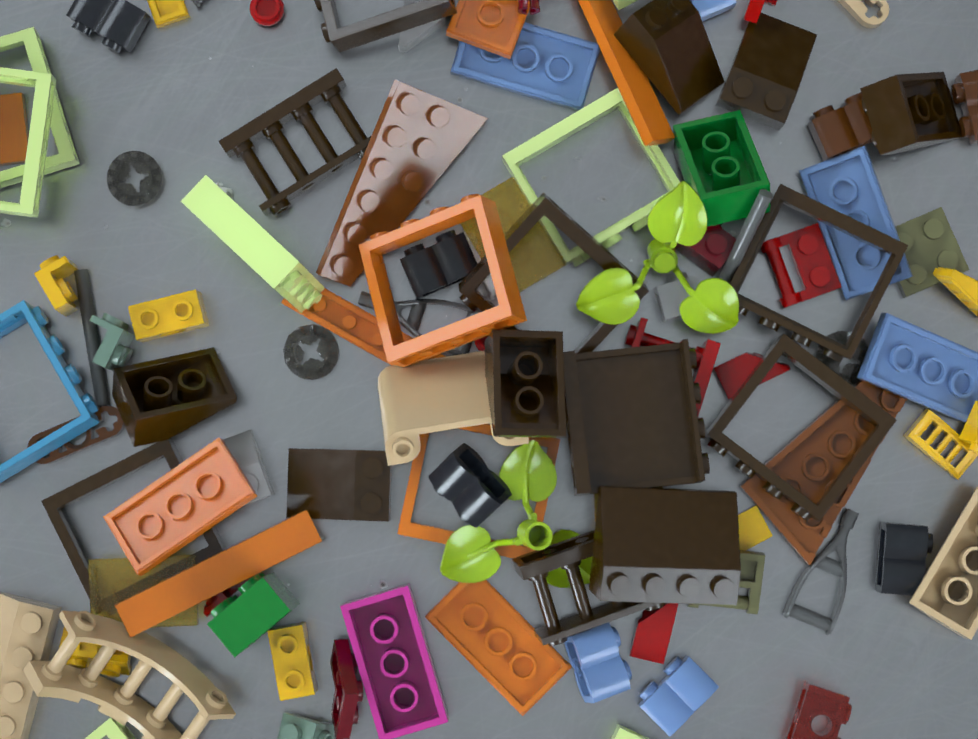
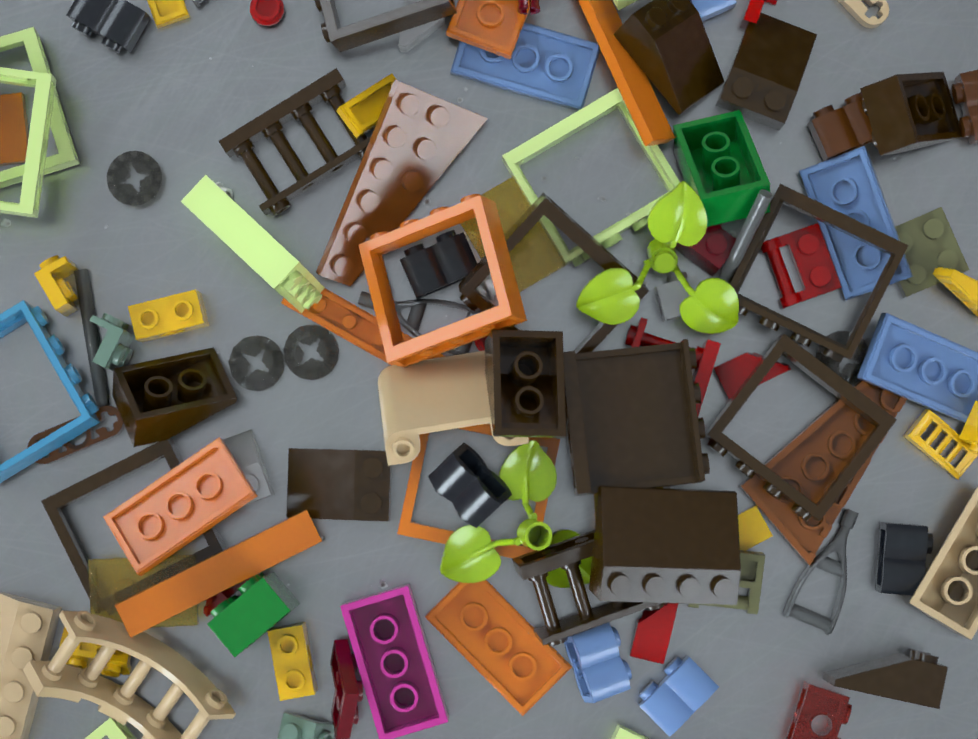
(272, 359): none -> clear smoke gear
(364, 110): none -> yellow tile
(901, 677): none -> dark brown slope

